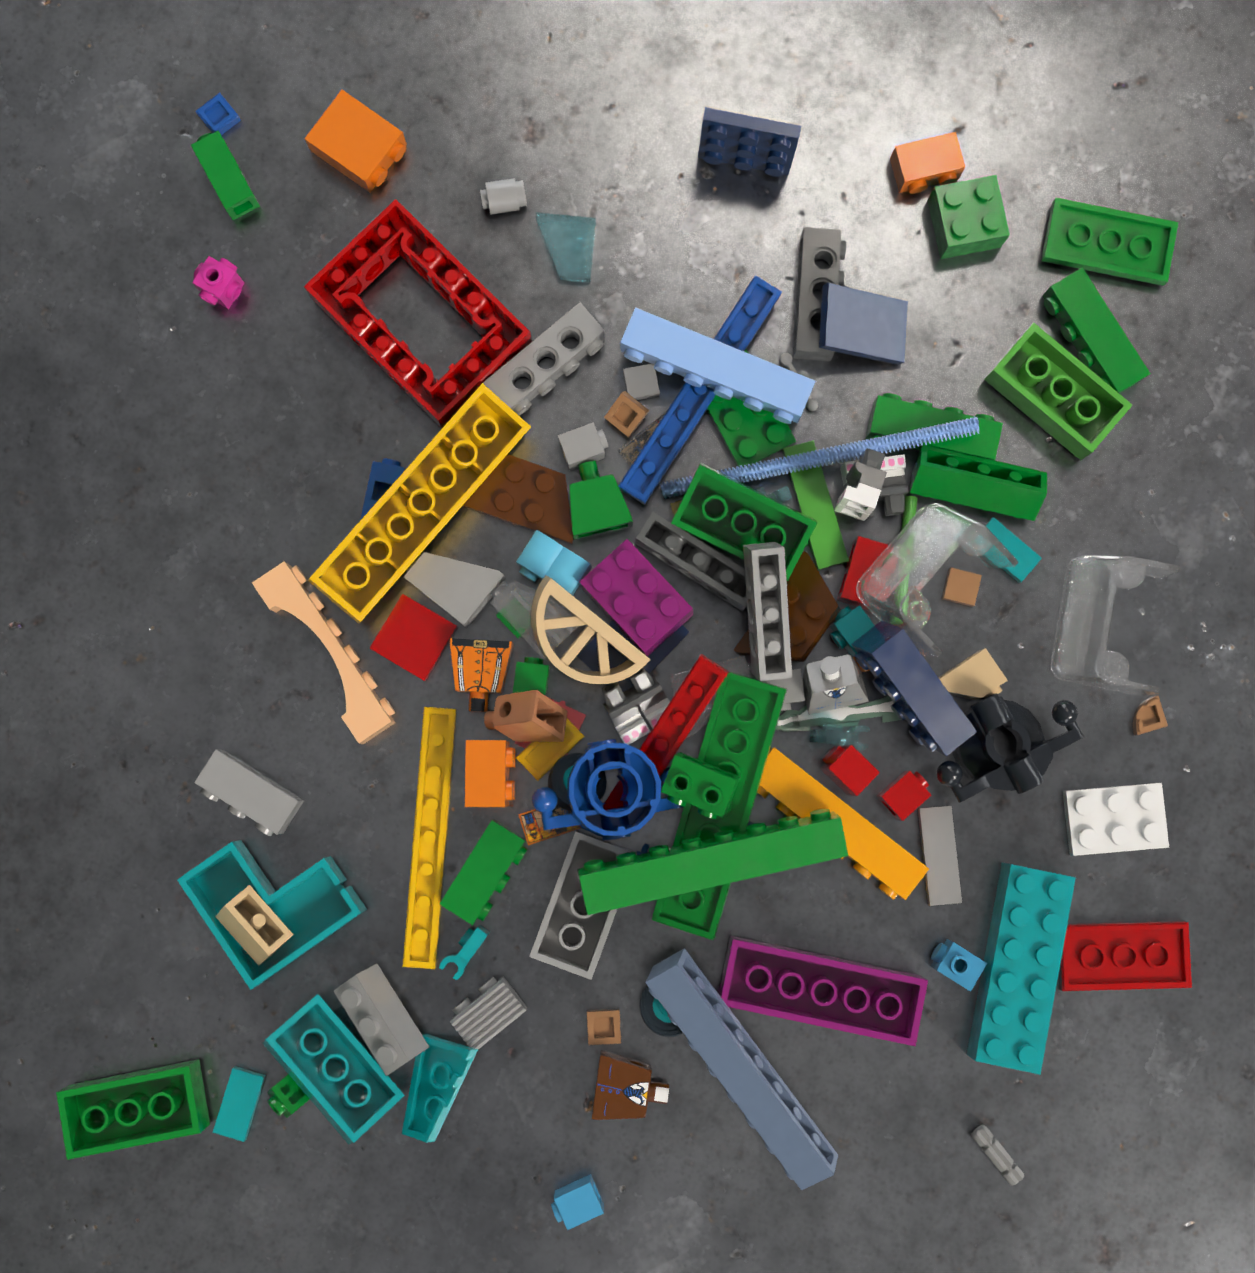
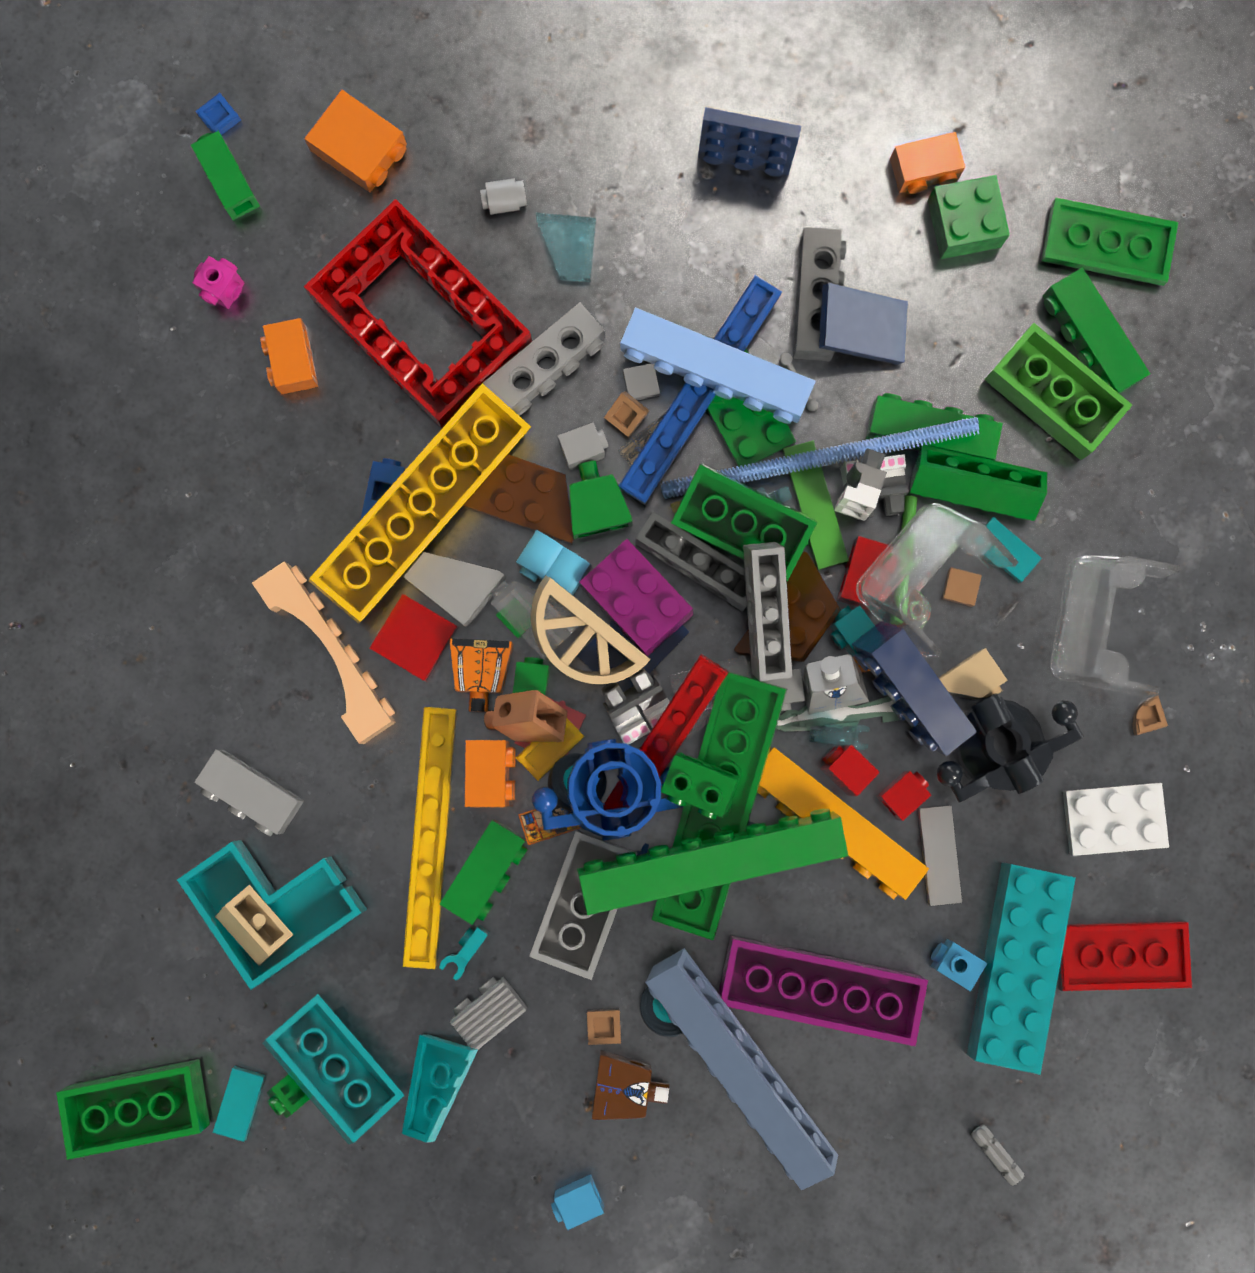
(289, 356): none -> orange brick
(381, 1019): light grey brick -> none

